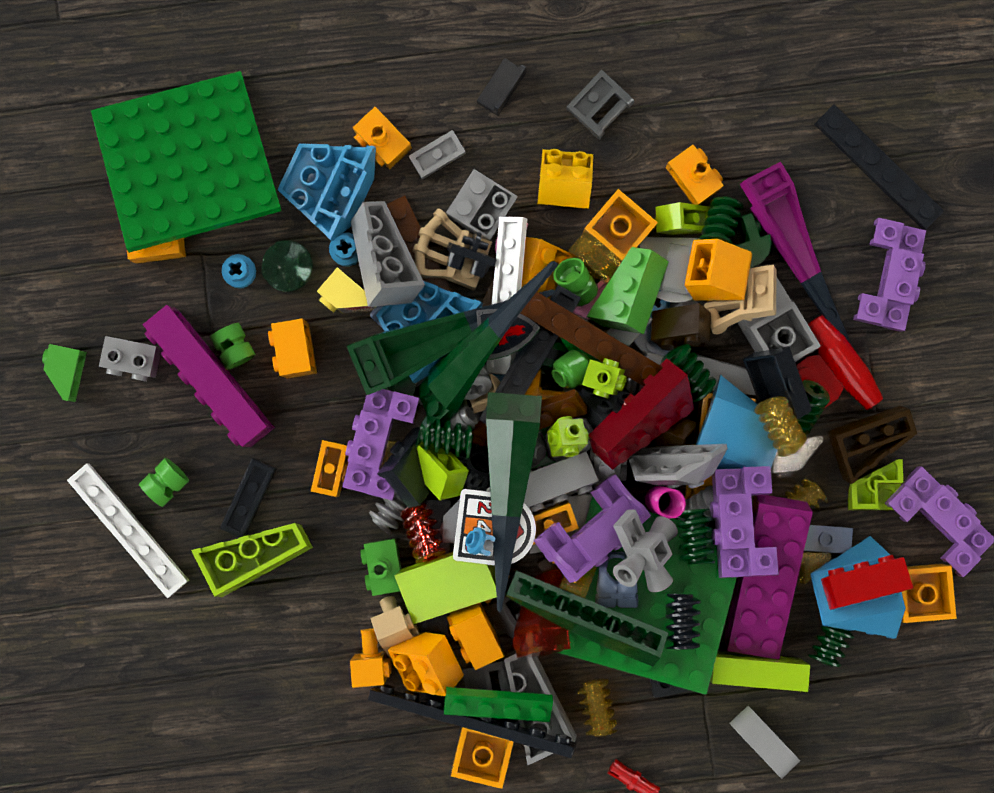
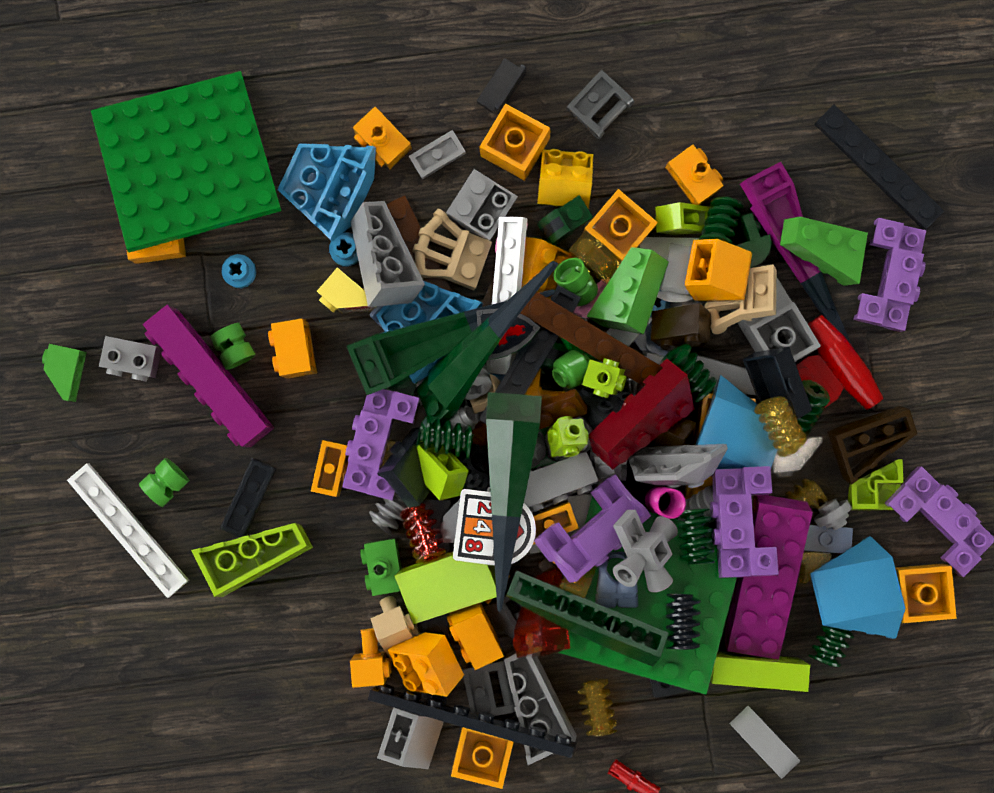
(287, 266): clear green dish -> none
(410, 739): none -> light grey slope
(475, 541): dark azure plate -> none
(481, 261): black hips -> none
(498, 704): green plate -> none
(515, 142): none -> light orange brick
(563, 221): none -> dark green brick
(827, 246): none -> bright green wedge
(833, 514): none -> light grey plate
(866, 582): red brick -> none

